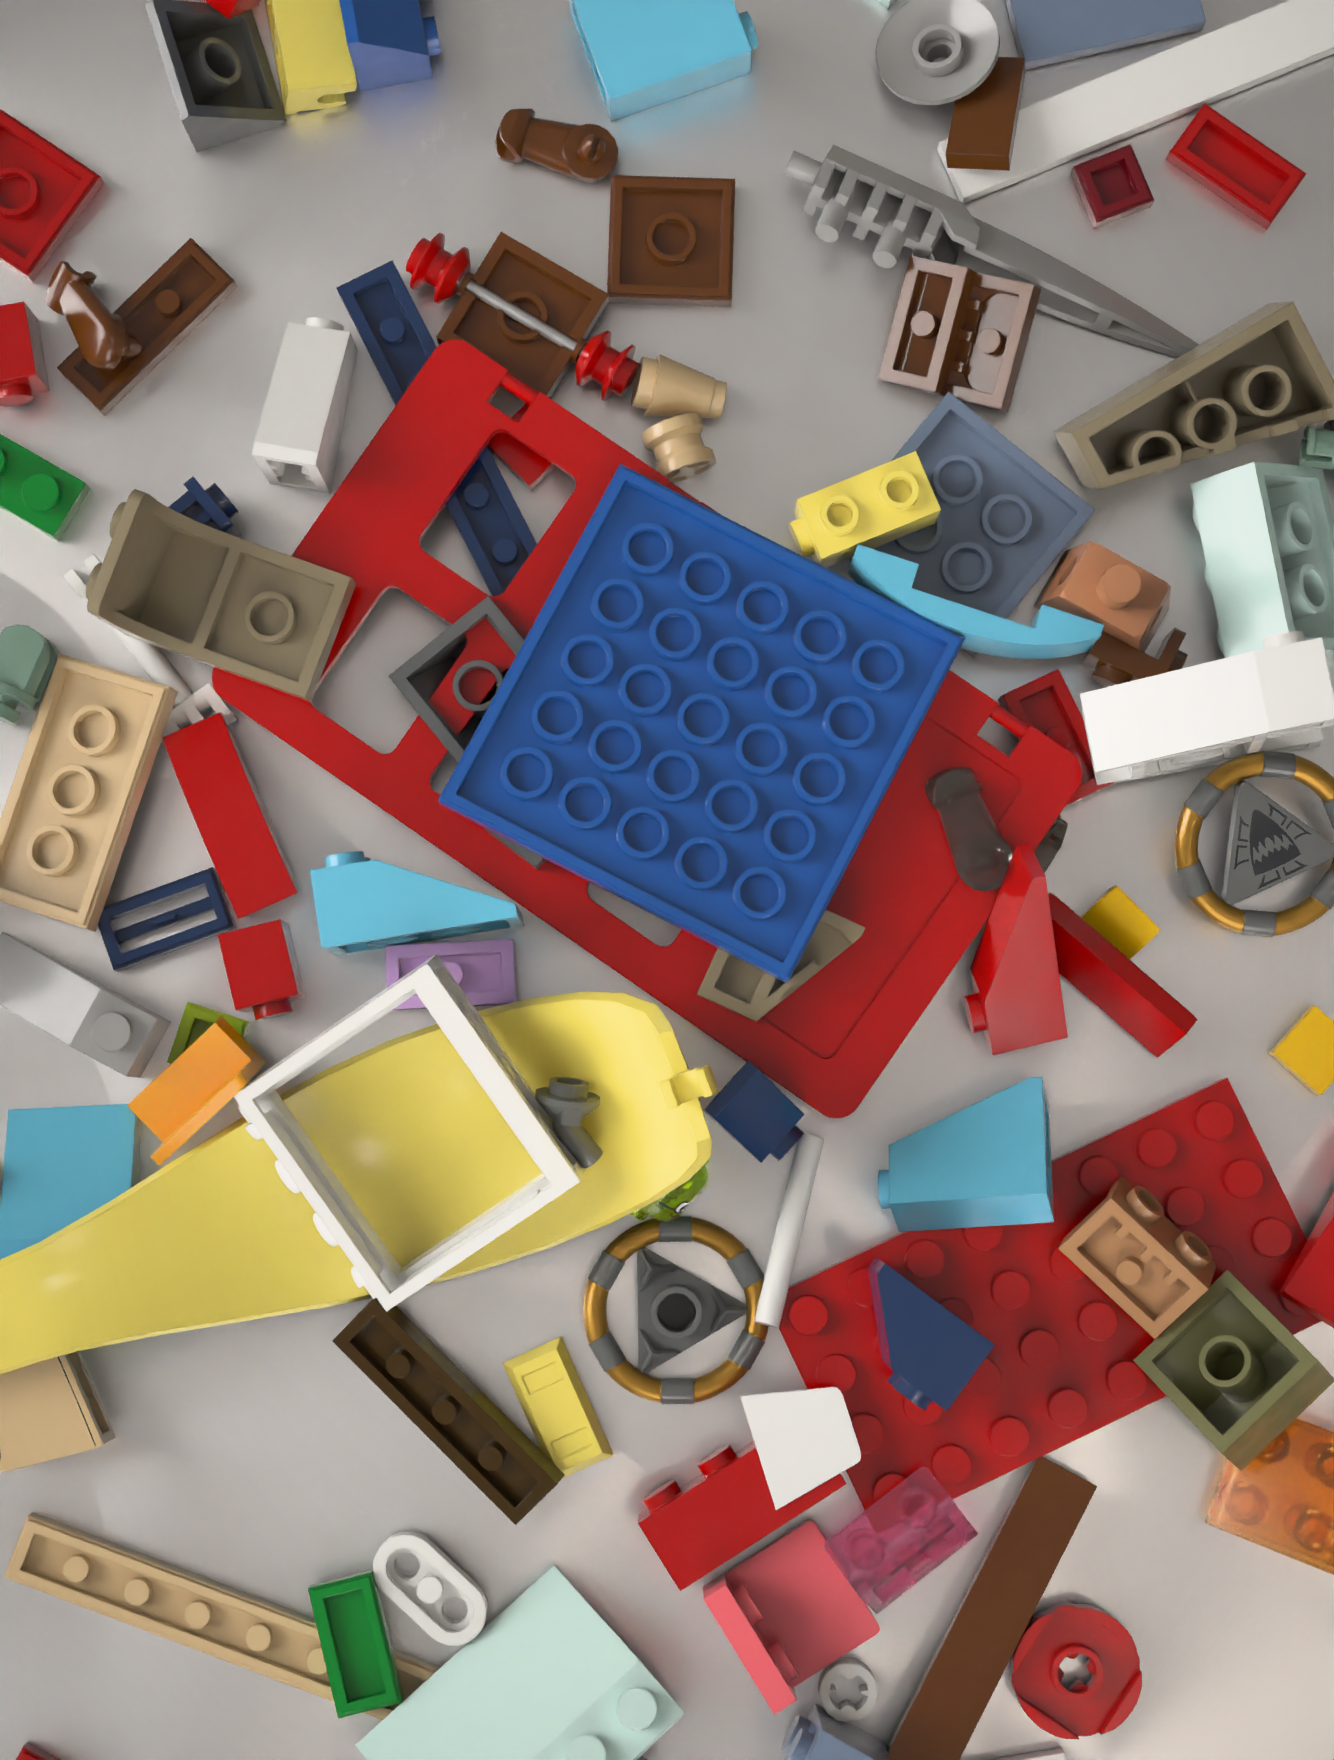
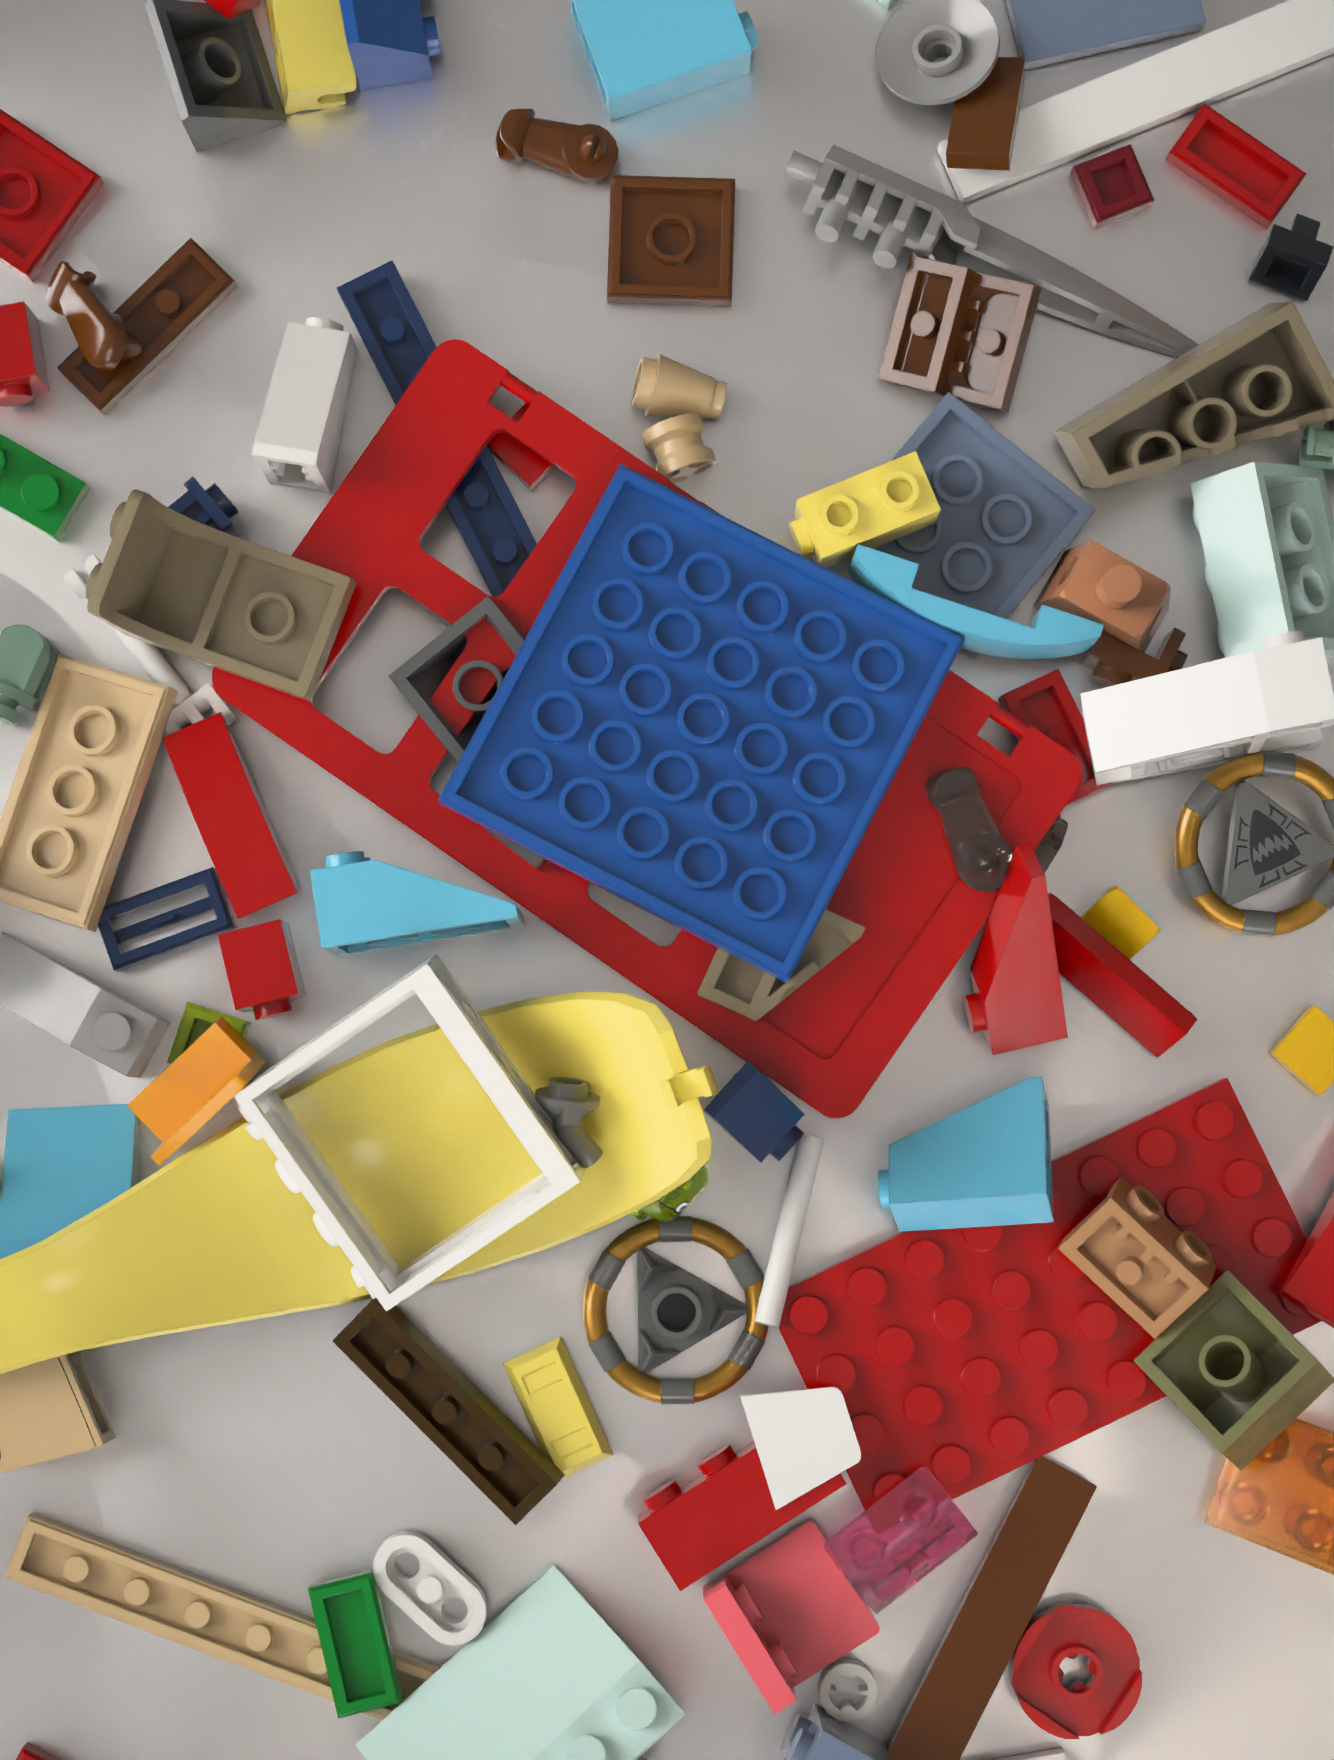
(480, 968): lavender plate -> none
(524, 314): reddish brown plate -> none
(922, 1340): dark blue slope -> none
(1292, 258): none -> black tile

